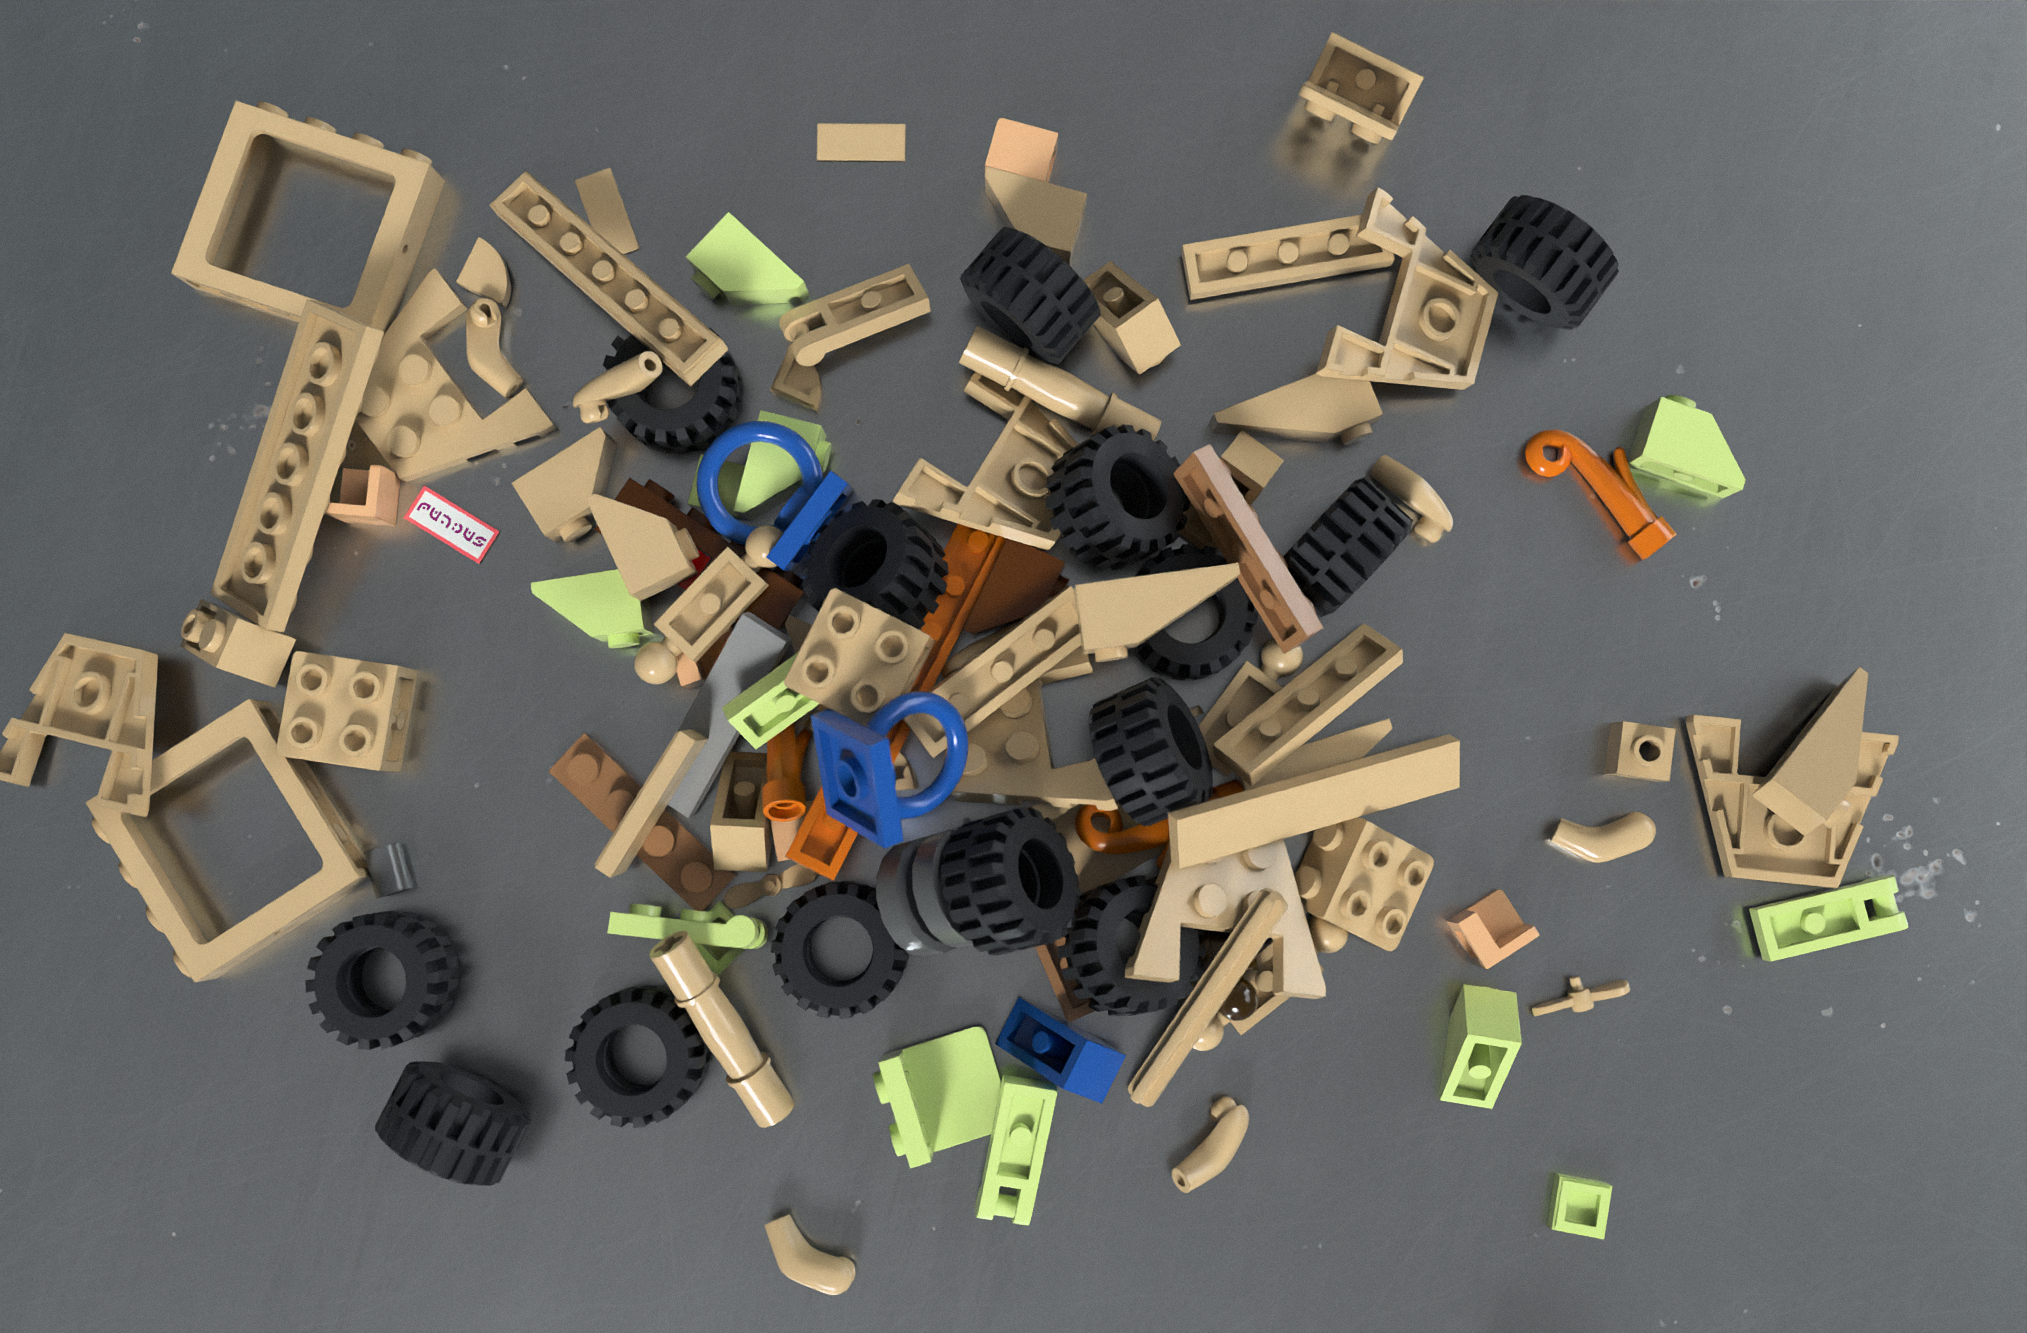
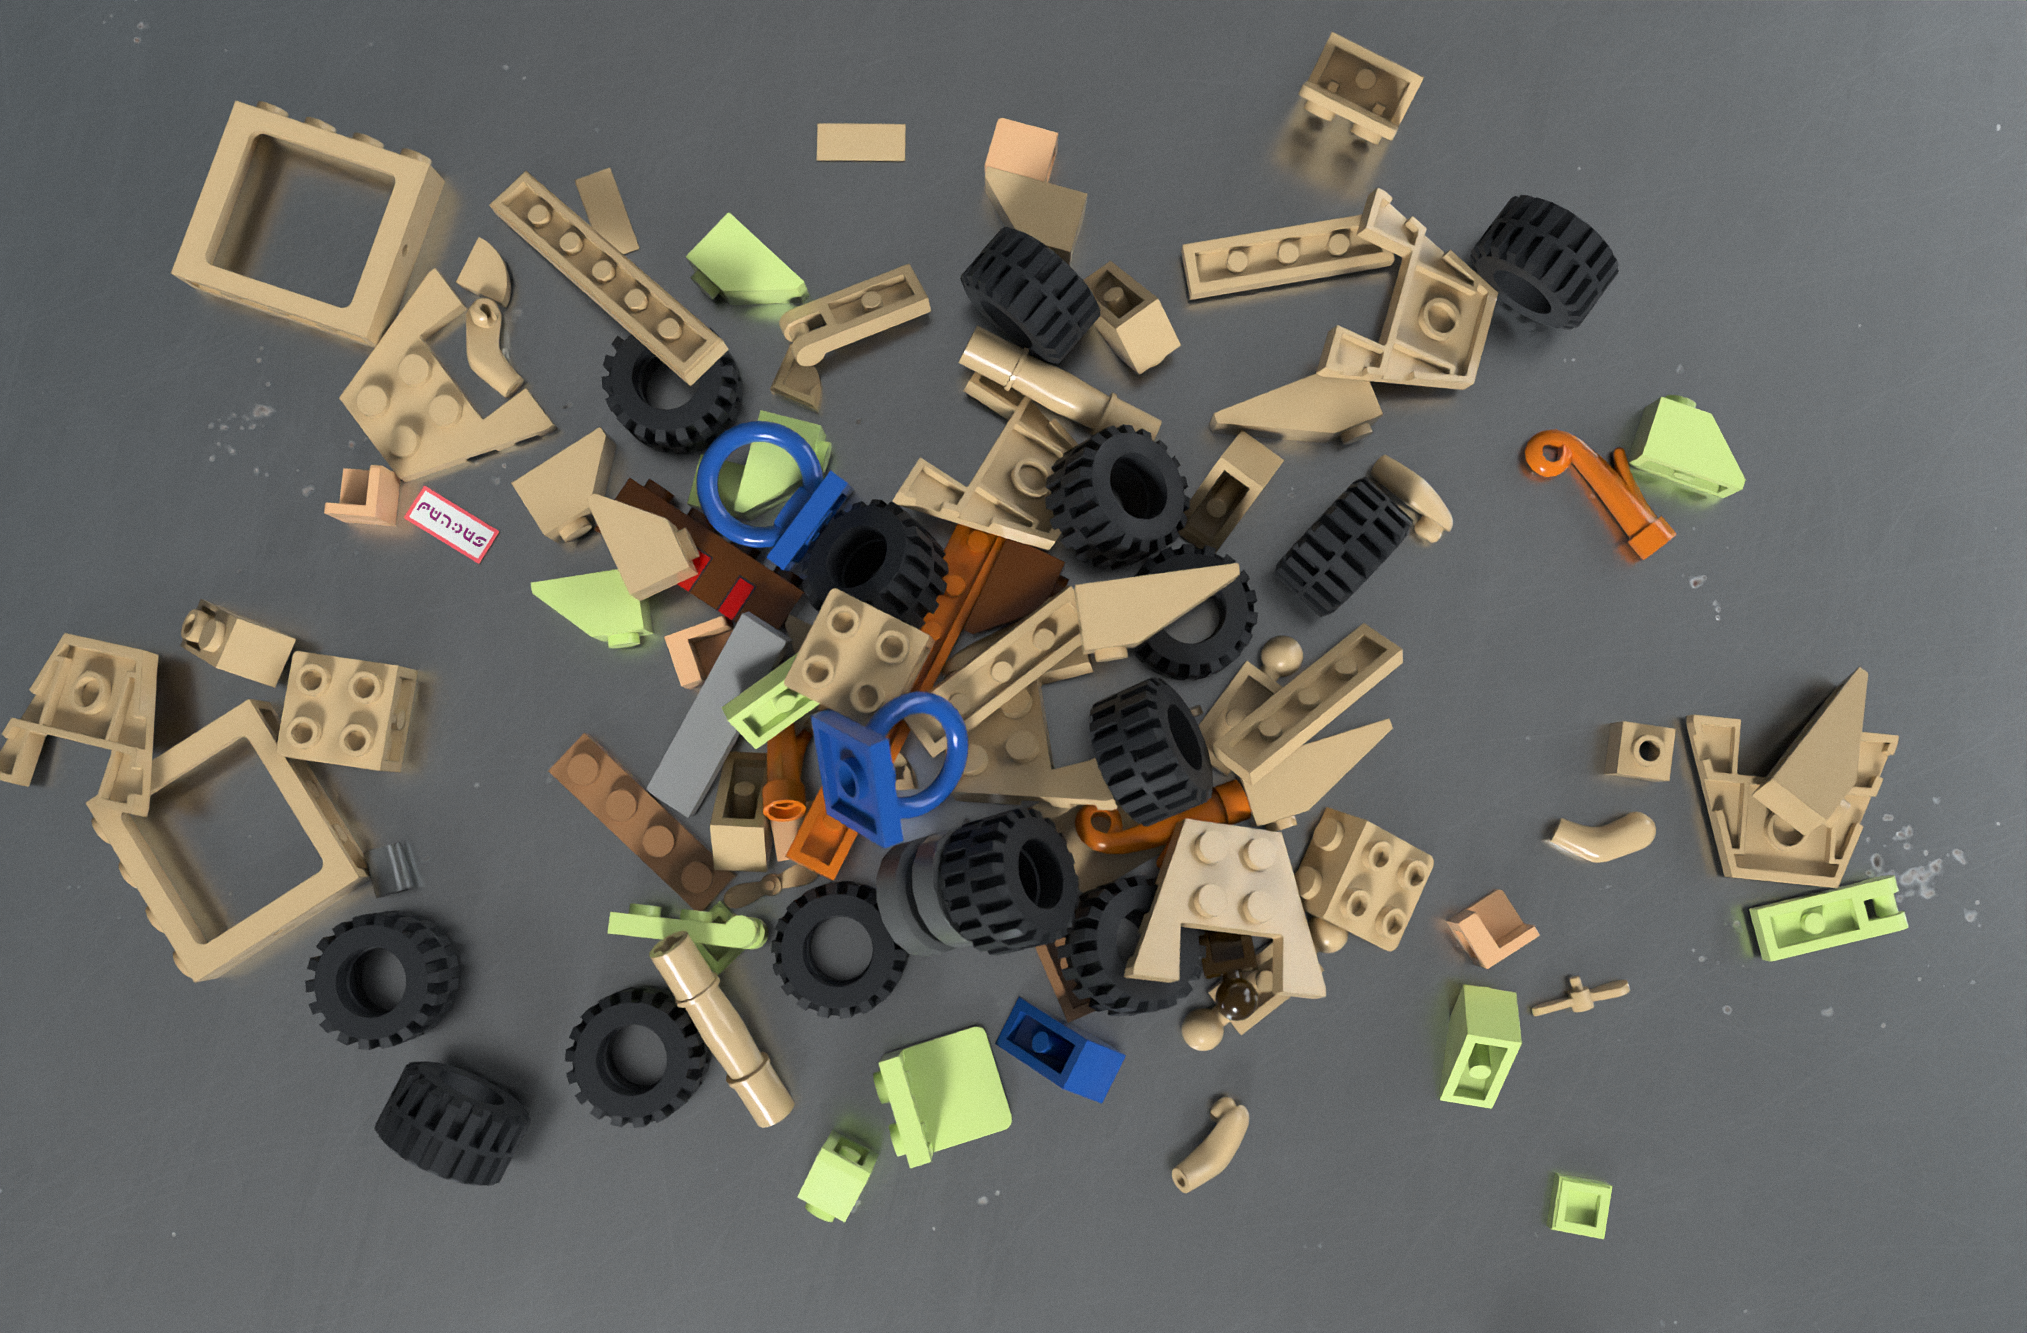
(296, 465): tan plate -> none
(614, 383): tan arm -> none
(650, 802): tan tile -> none
(708, 607): tan plate -> none
(806, 1264): tan arm -> none
(837, 1177): none -> yellowish green slope
(1016, 1148): yellowish green plate -> none
(1207, 996): tan axle -> none
(1243, 541): medium nougat plate -> none
(1313, 800): tan tile -> none

